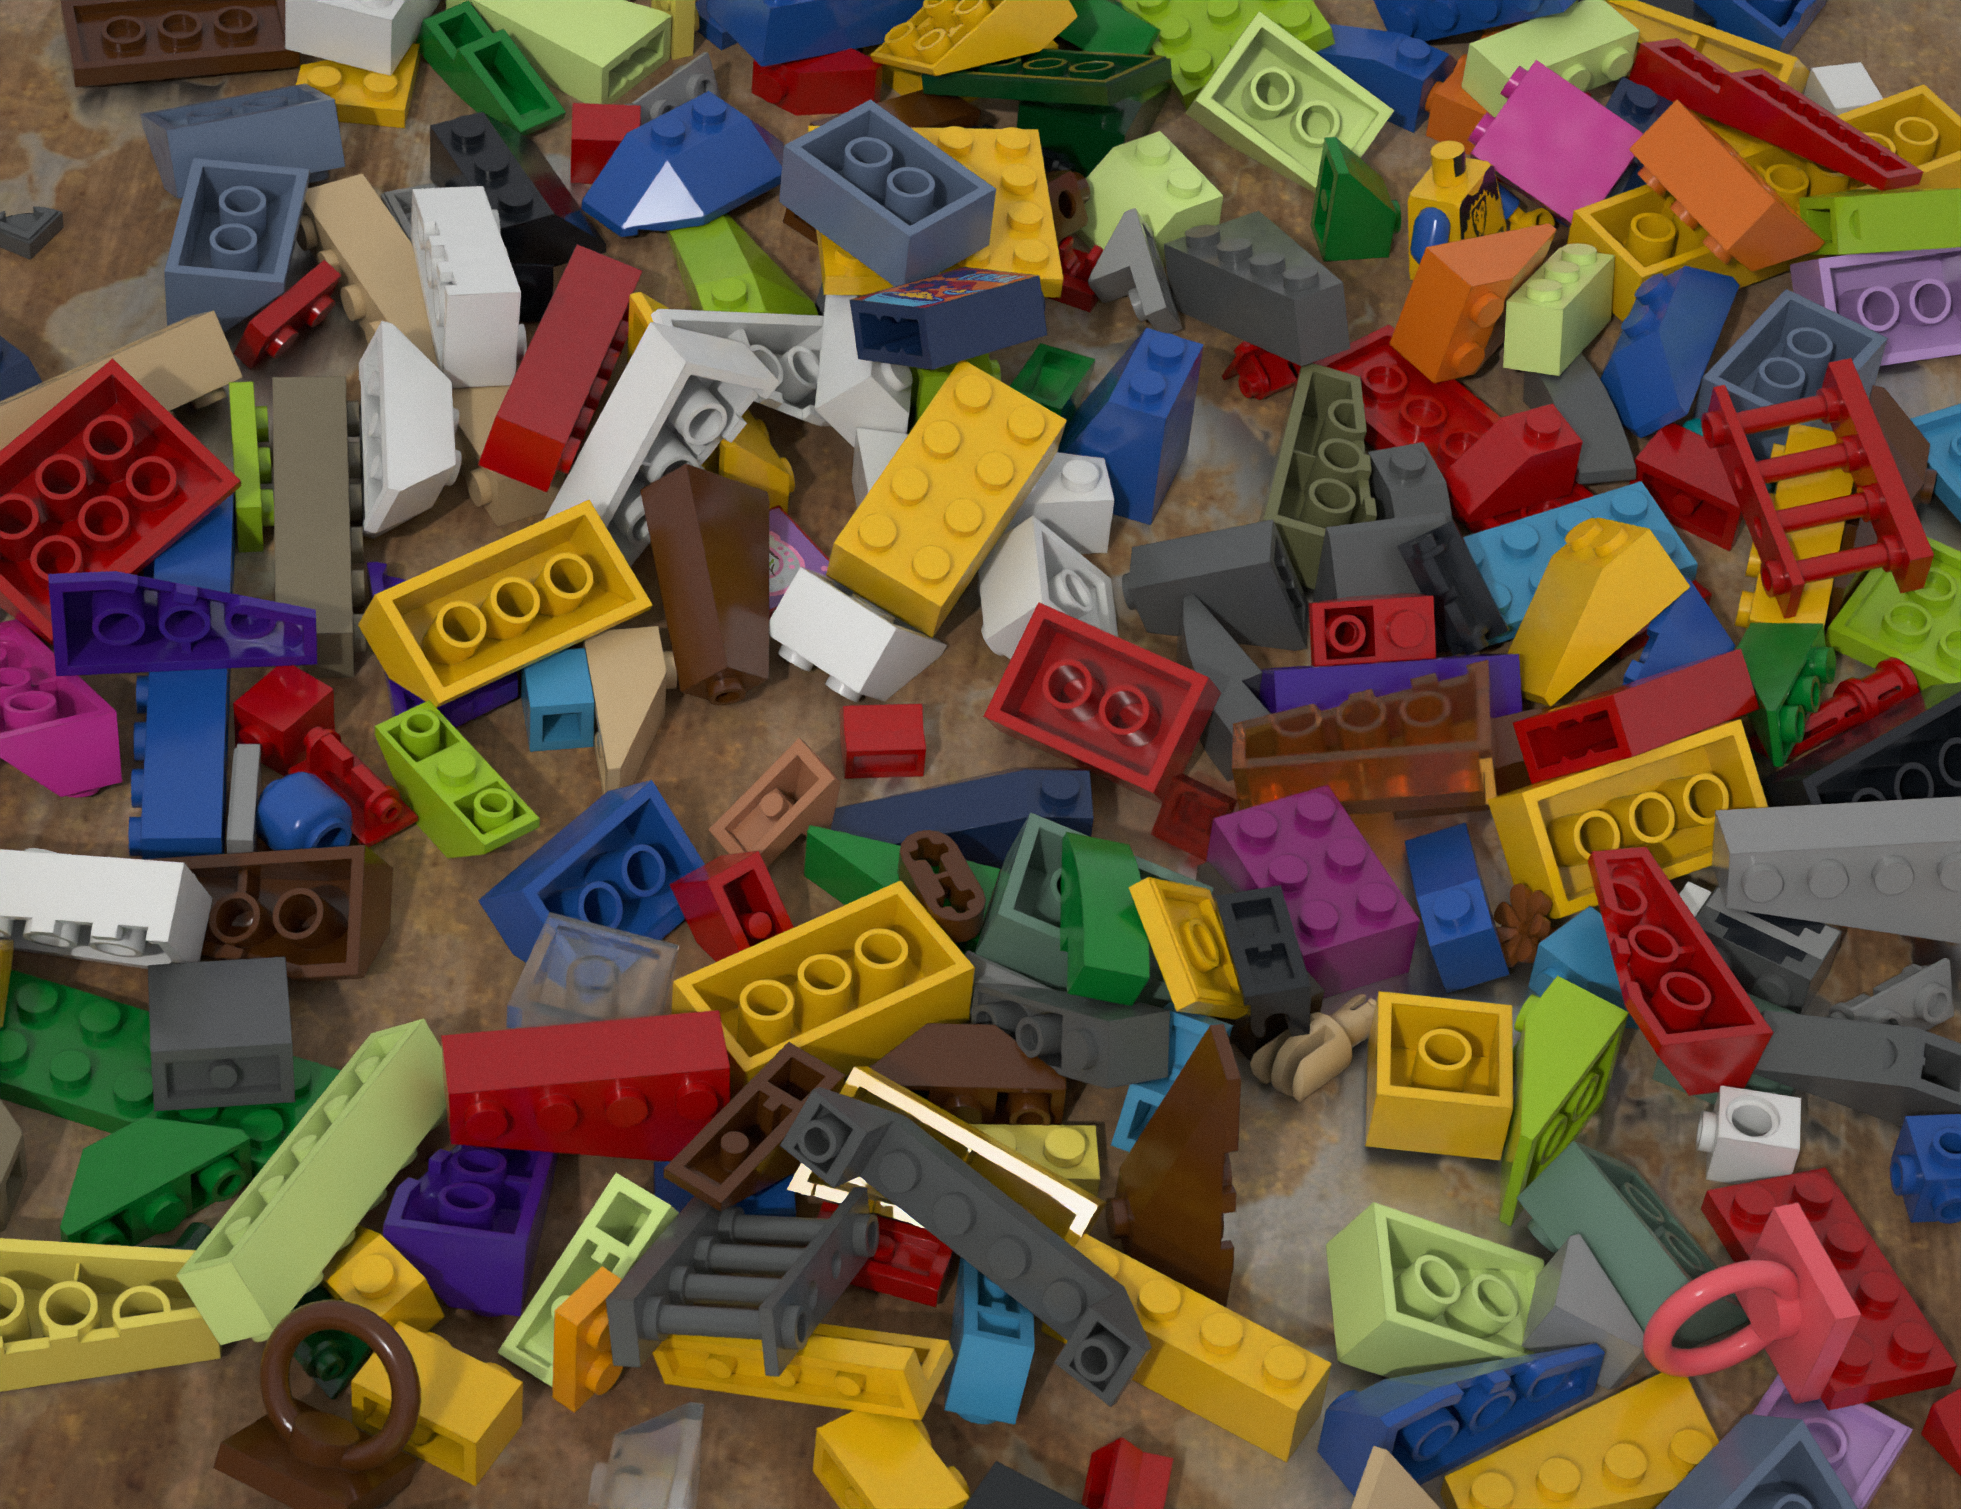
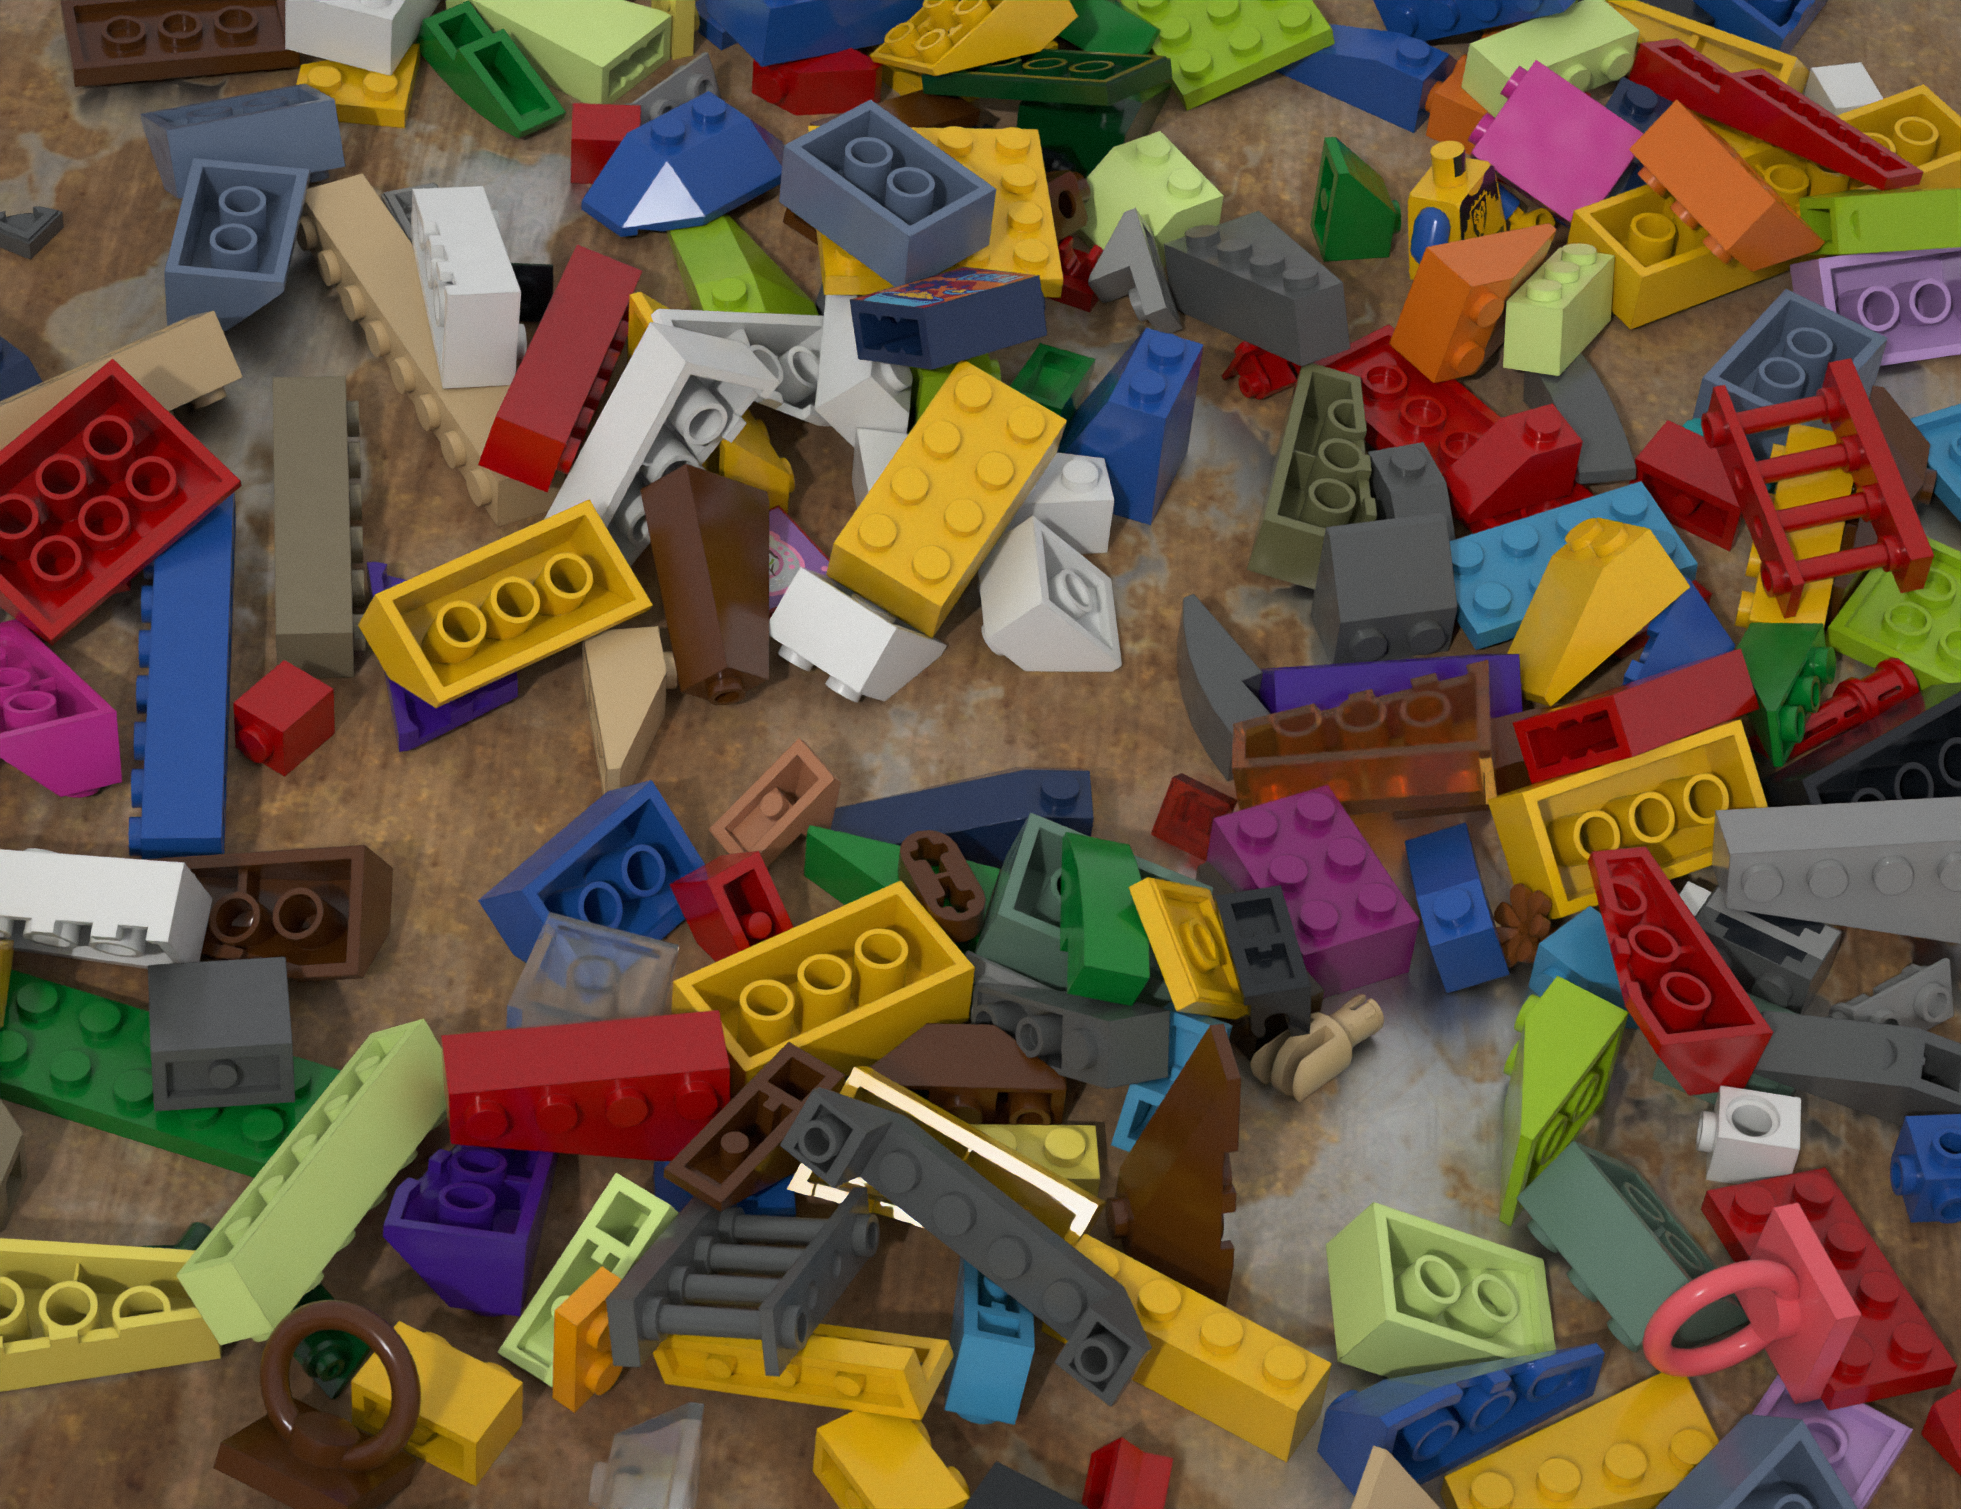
(152, 1179): green slope -> none
(154, 625): dark purple wedge -> none
(244, 798): light grey tile -> none
(251, 466): lime plate -> none
(277, 324): red plate -> none
(302, 814): blue head -> none
(374, 805): red hinge -> none
(381, 1280): yellow slope -> none
(404, 432): white wedge -> none
(450, 785): lime slope -> none
(534, 206): black slope -> none
(558, 702): dark azure brick -> none
(882, 741): red piece -> none
(906, 1263): red plate -> none
(1102, 703): red brick -> none
(1235, 574): dark grey slope -> none
(1282, 101): yellowish green slope -> none
(1372, 629): red slope -> none
(1439, 1076): yellow brick -> none
(1461, 596): black hinge -> none
(1580, 1307): light grey slope -> none
(1666, 346): blue wedge -> none

